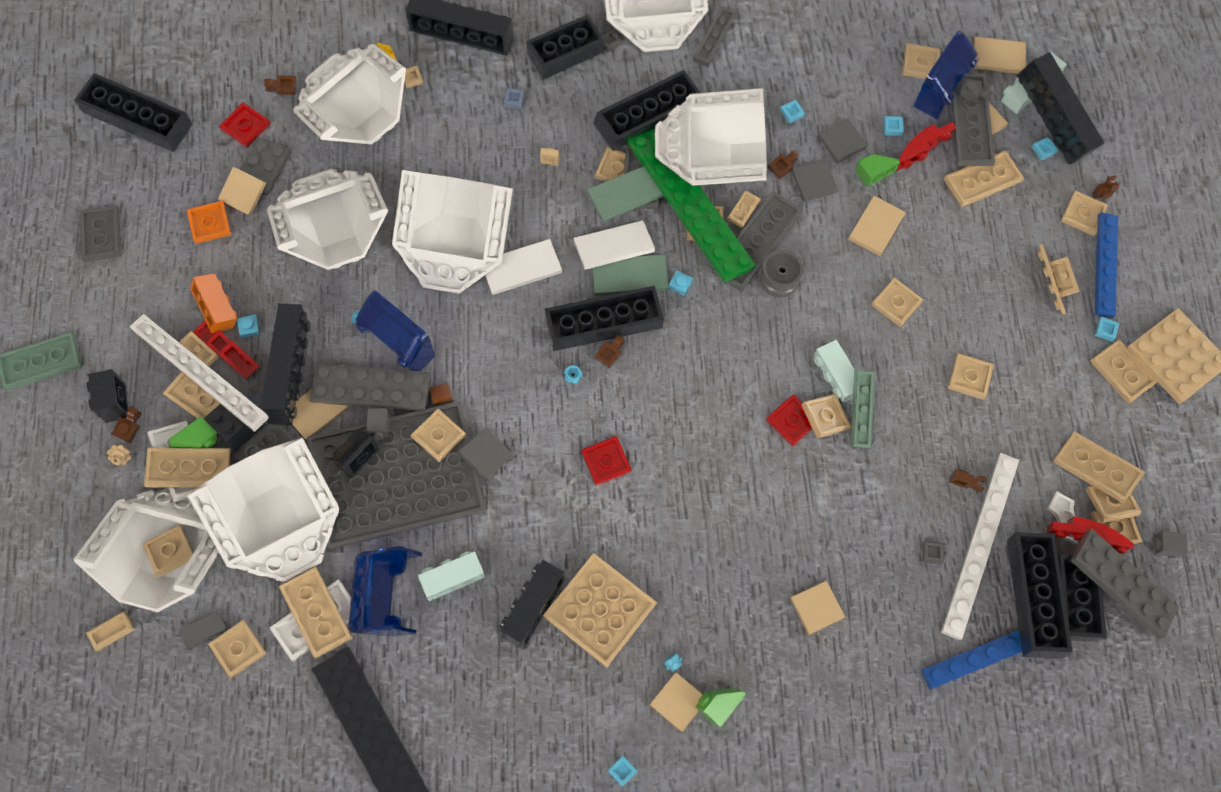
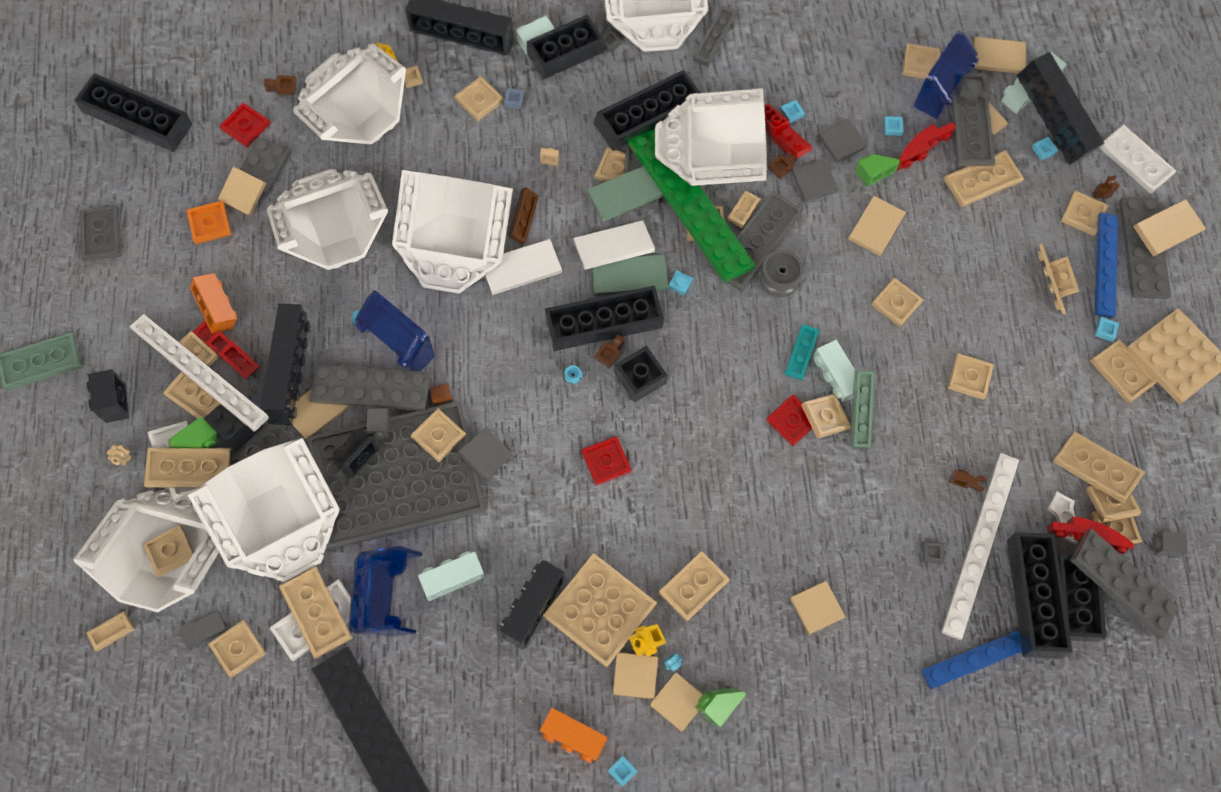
(127, 428): reddish brown plate -> none
(248, 326): medium azure plate -> none
(479, 98): none -> tan tile
(523, 215): none -> reddish brown plate
(532, 30): none -> light aqua brick
(573, 736): none -> orange brick
(635, 676): none -> tan tile
(640, 373): none -> black brick
(647, 640): none -> yellow brick
(694, 586): none -> tan plate
(782, 134): none -> red slope
(802, 352): none -> teal tile
(1137, 159): none -> white tile
(1146, 273): none -> dark grey plate
(1169, 227): none -> tan tile

